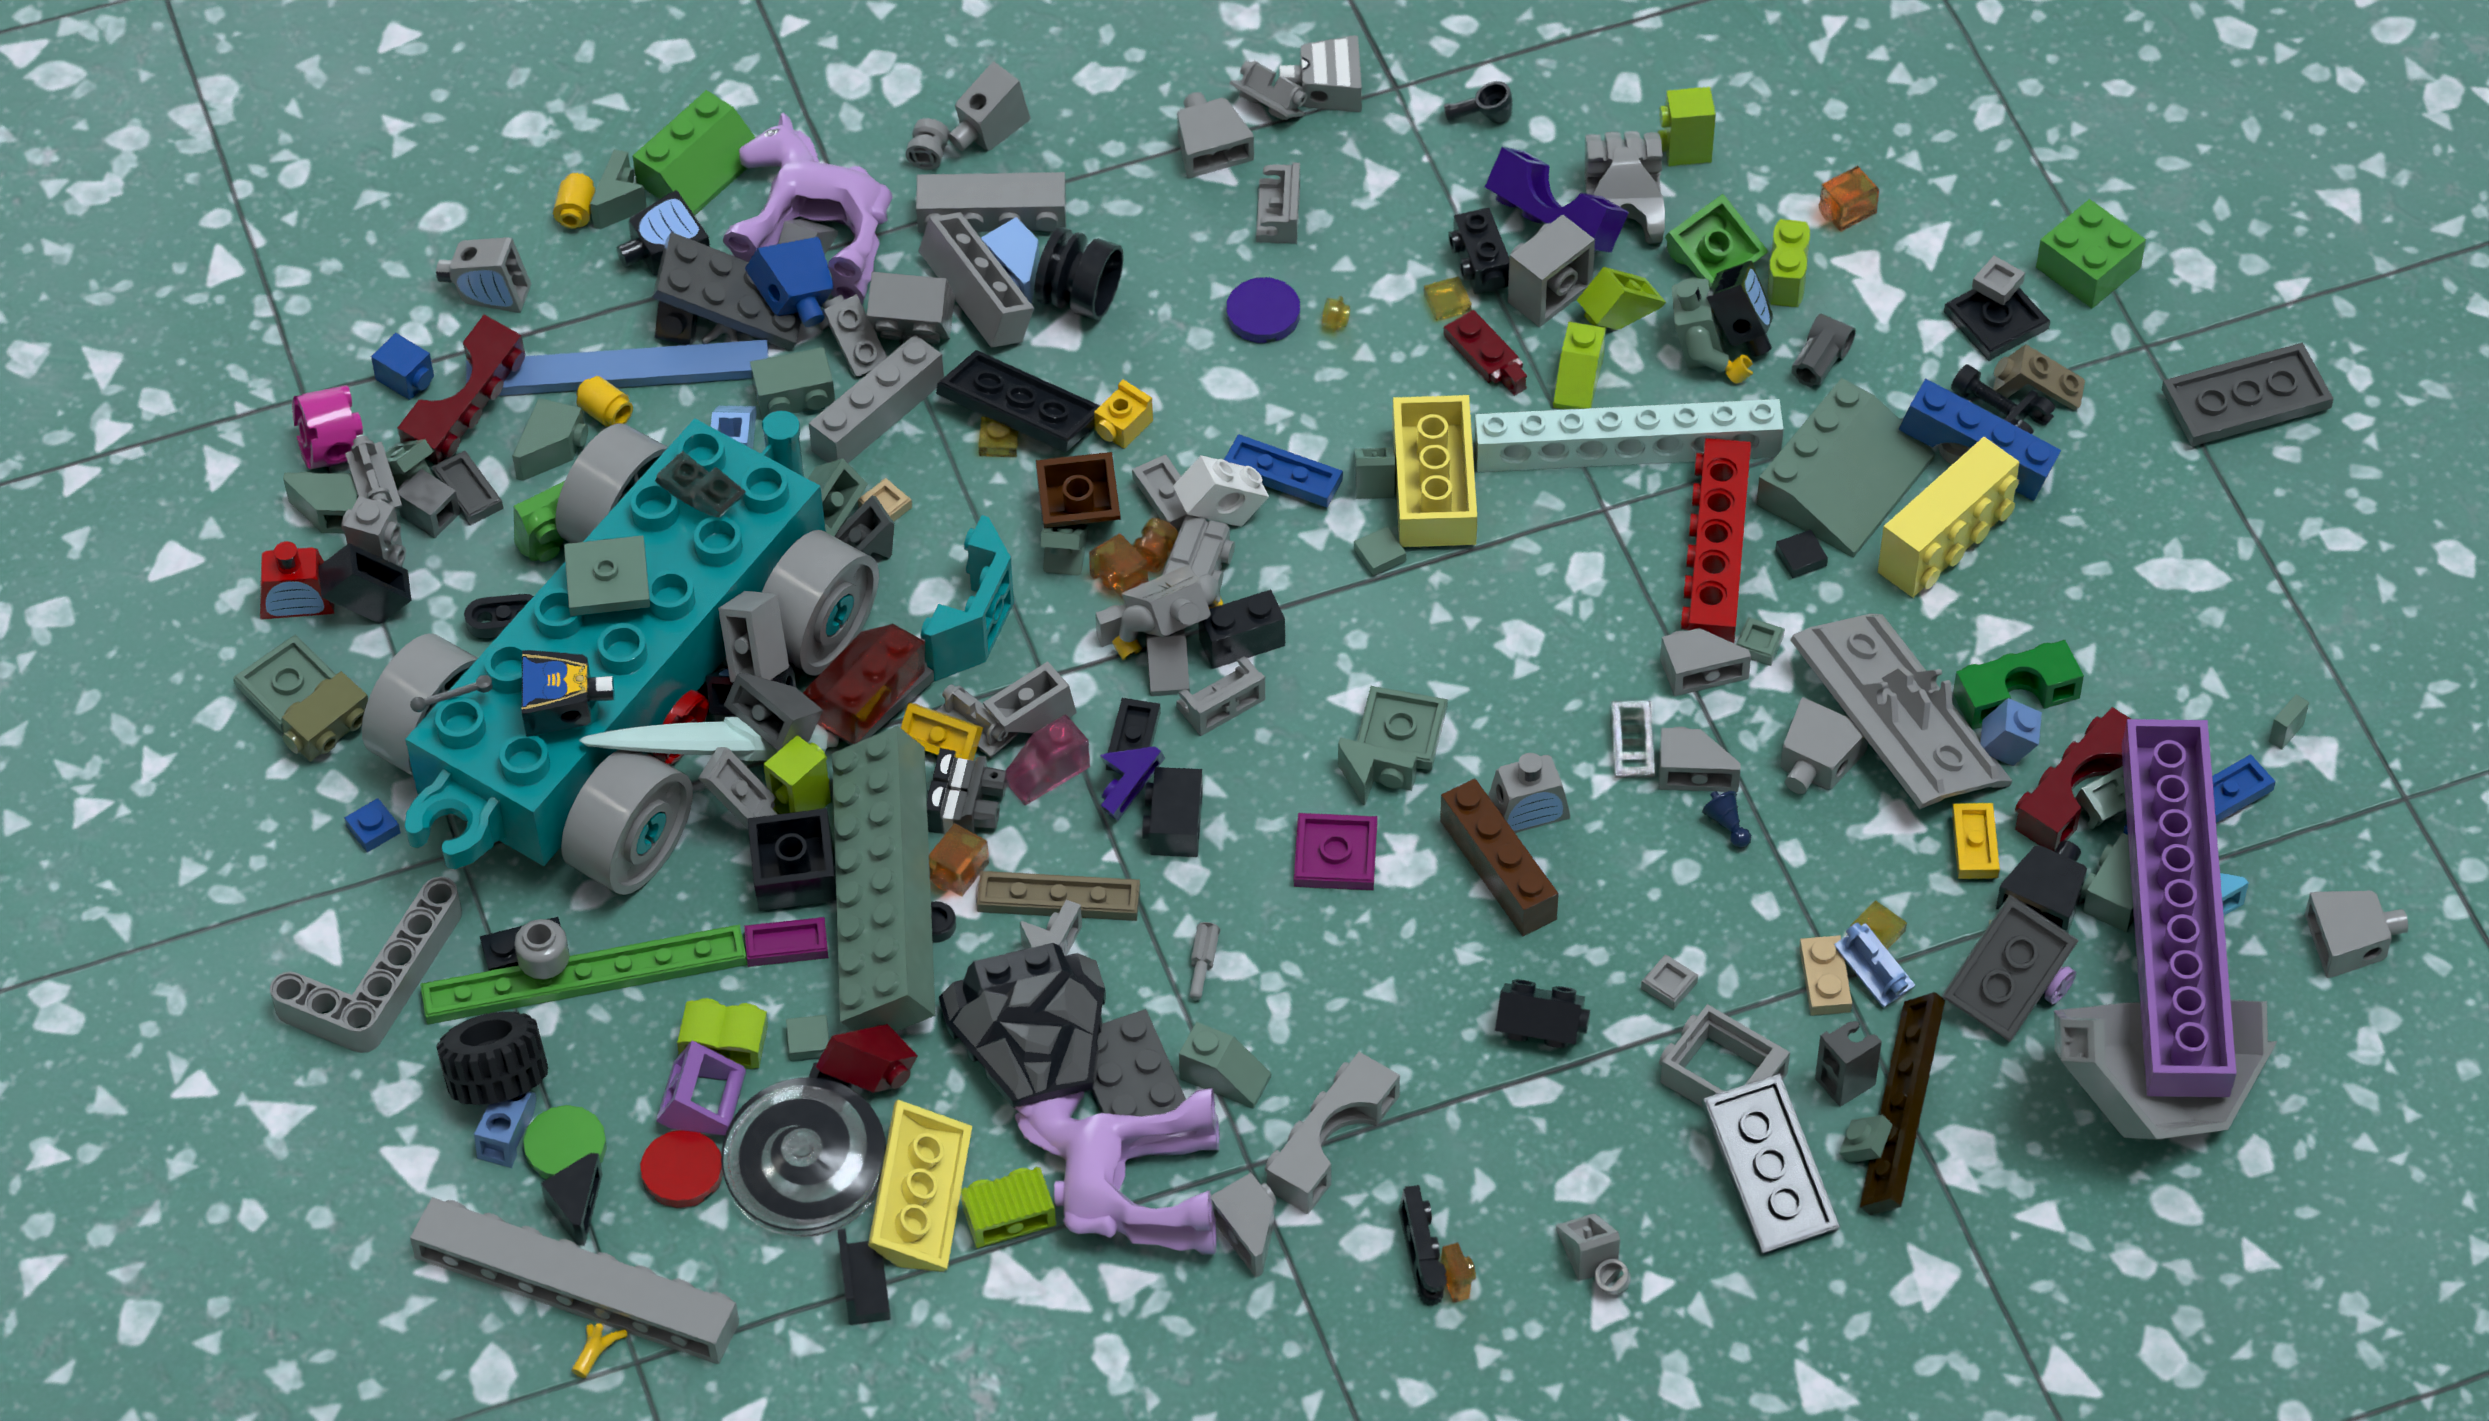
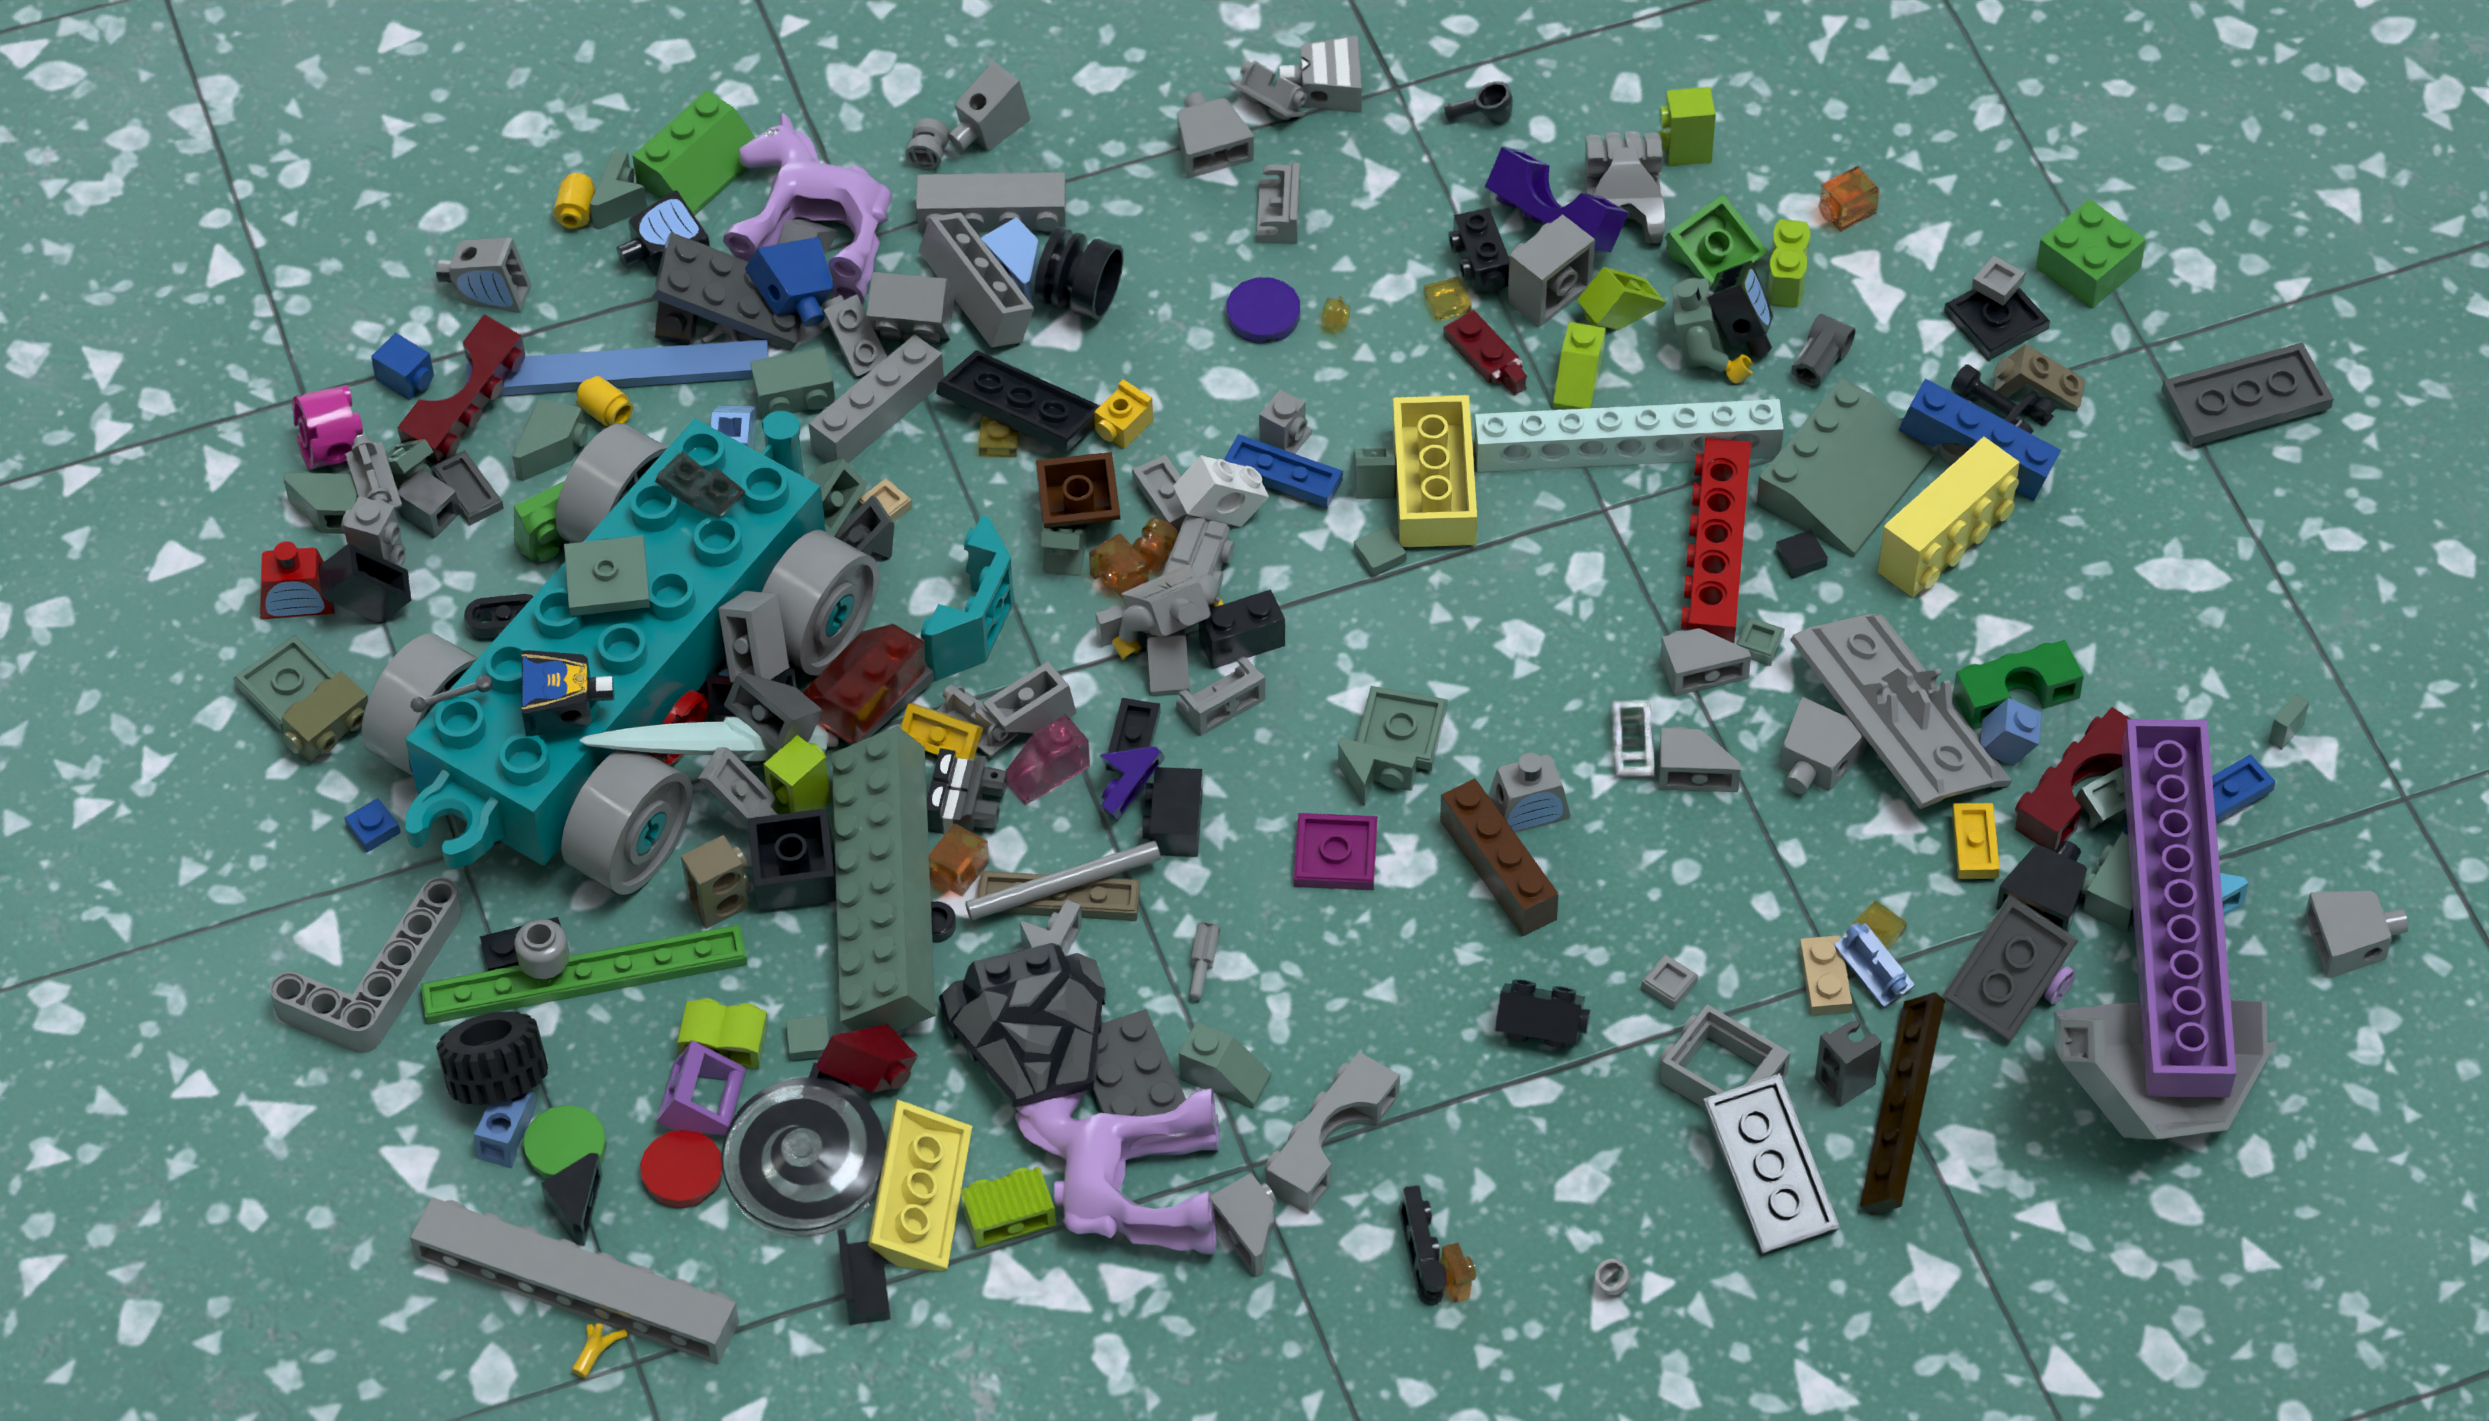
(716, 880): none -> dark tan brick
(786, 941): magenta tile -> none
(1062, 880): none -> light grey piece
(1284, 423): none -> light grey brick
(1588, 1243): light grey slope -> none
(1724, 810): dark blue piece -> none
(1865, 1138): sand green plate -> none

